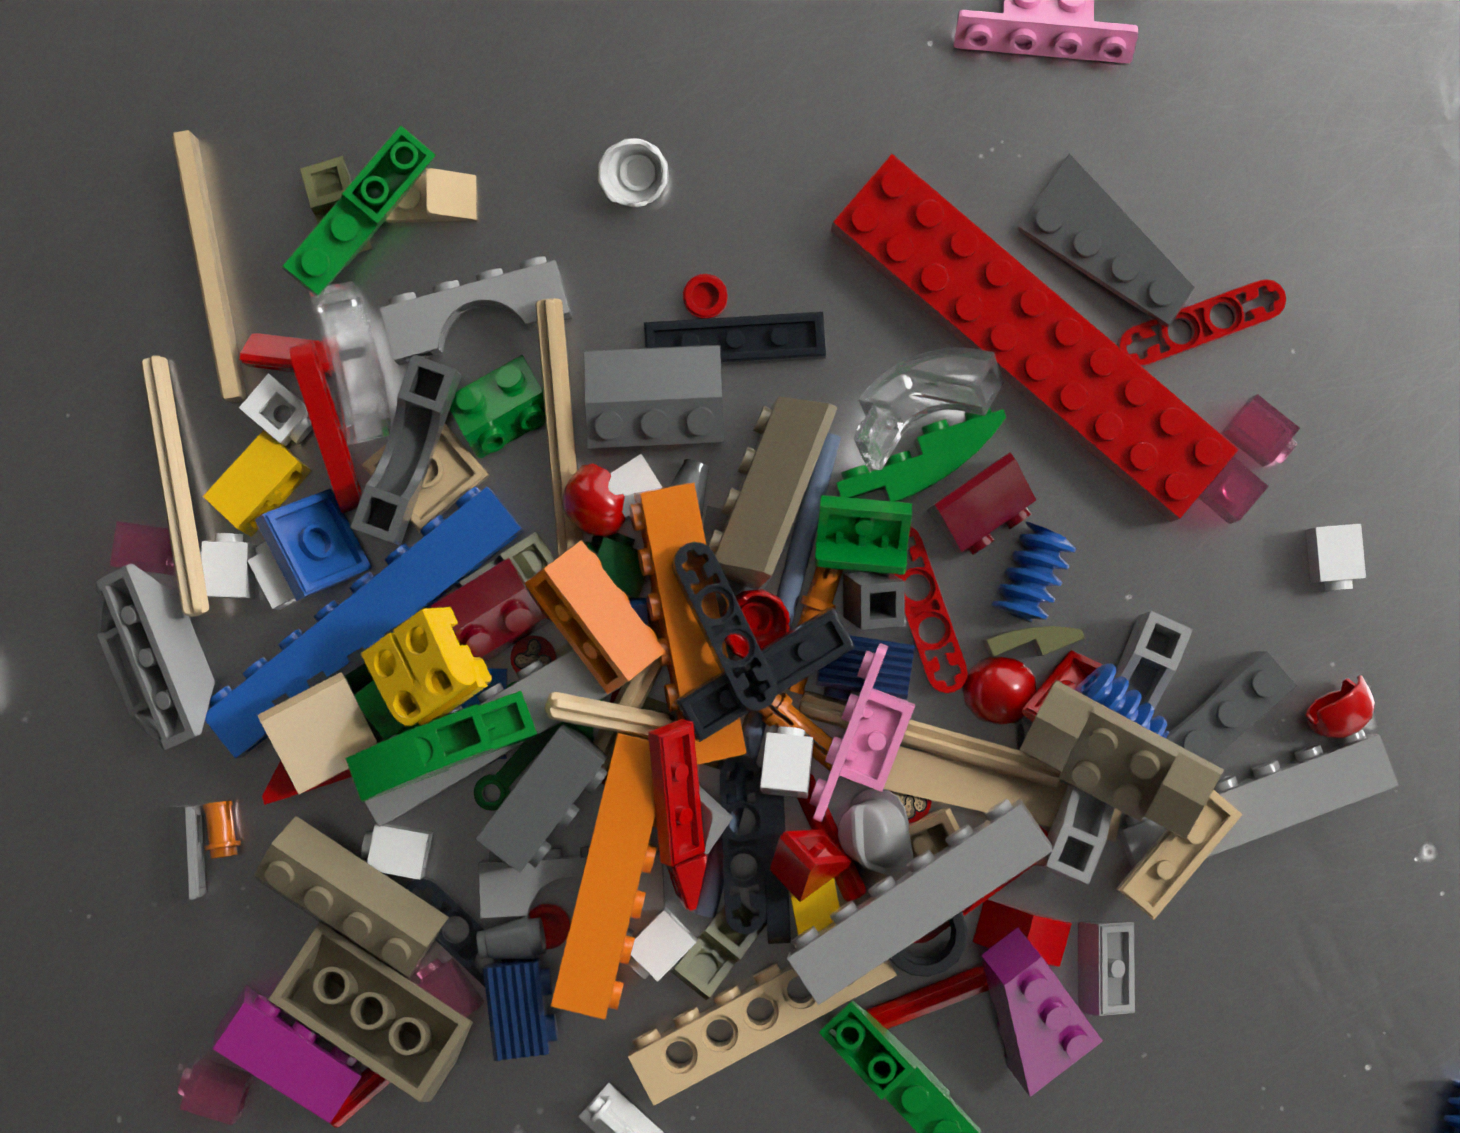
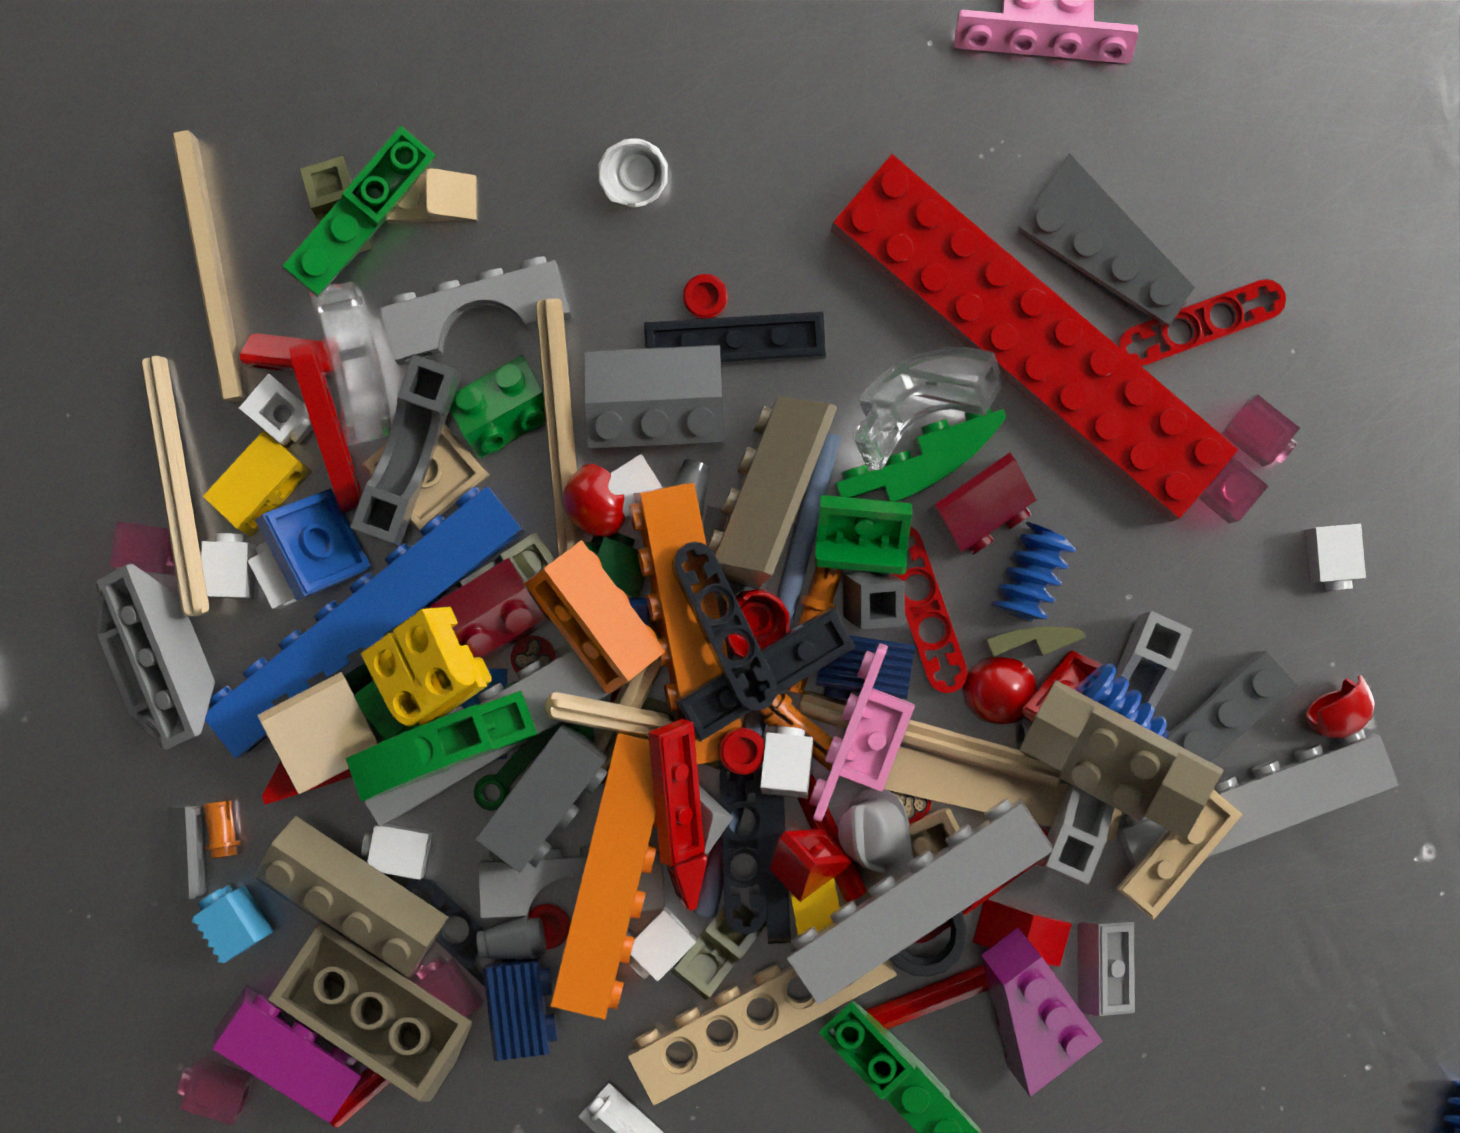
(231, 922): none -> dark azure brick
(741, 750): none -> red tile

